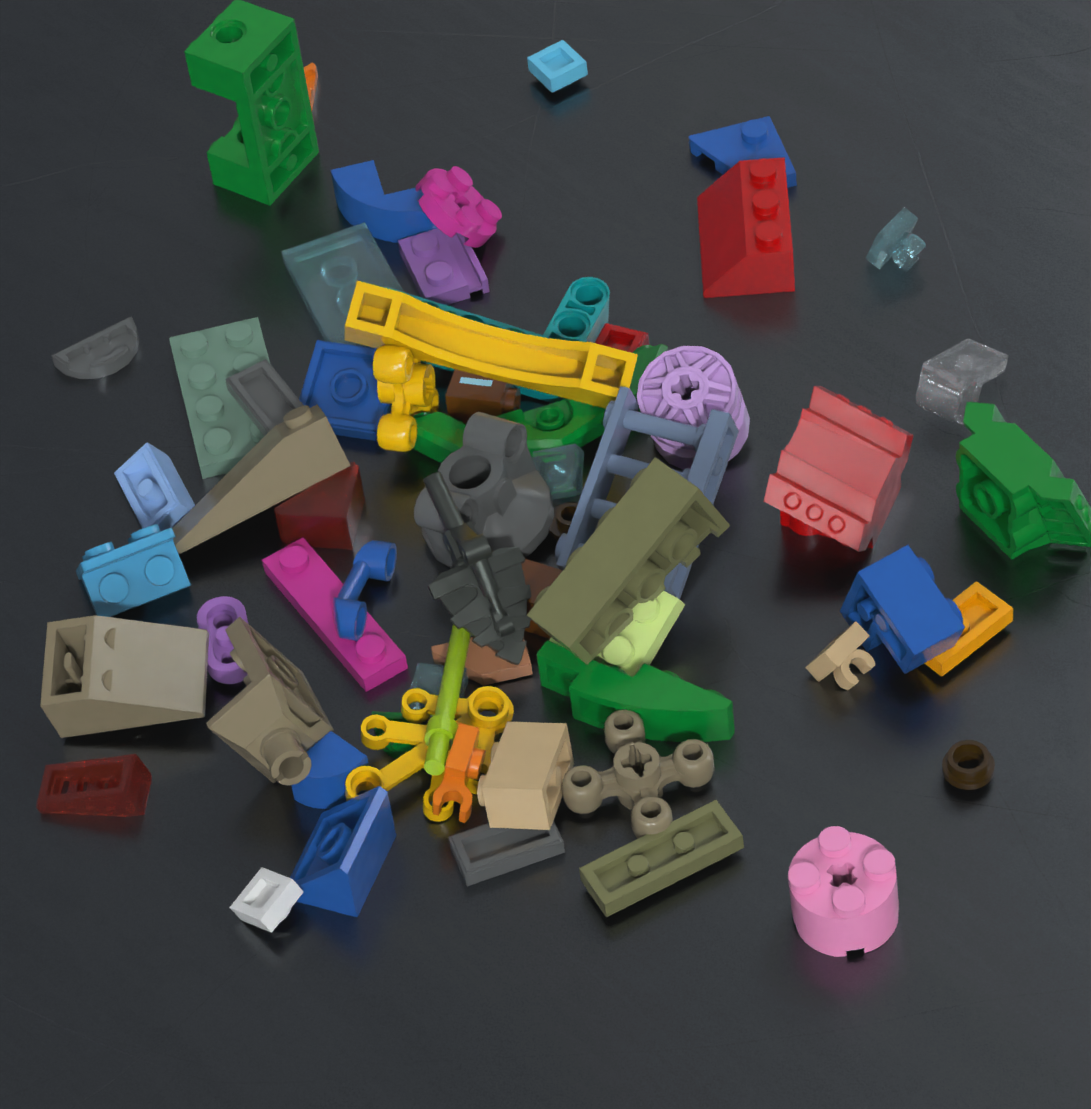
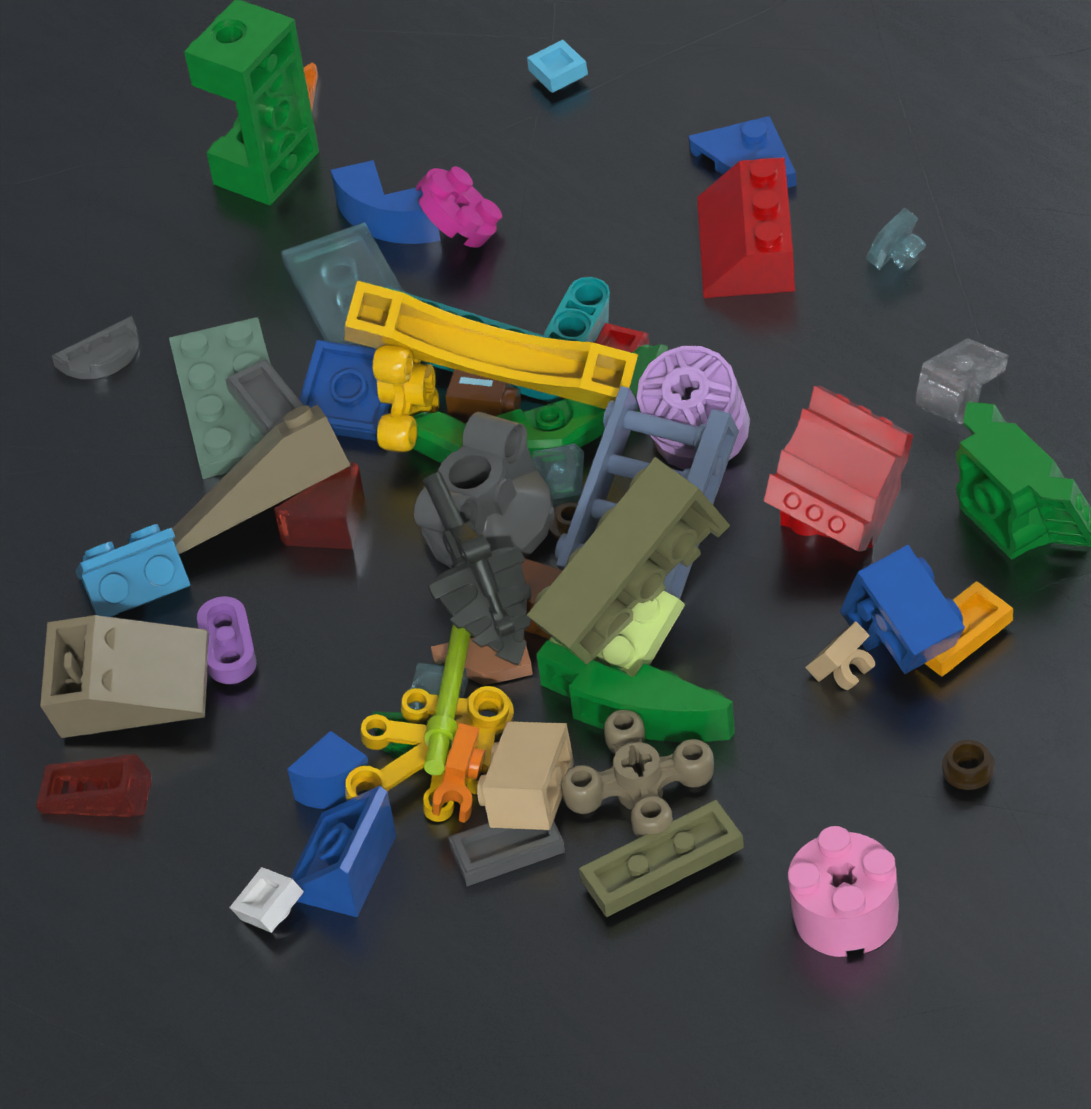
(154, 488): light blue slope -> none
(275, 715): dark tan plate -> none
(311, 591): dark pink plate -> none
(372, 561): blue bar -> none
(443, 266): medium lavender plate -> none

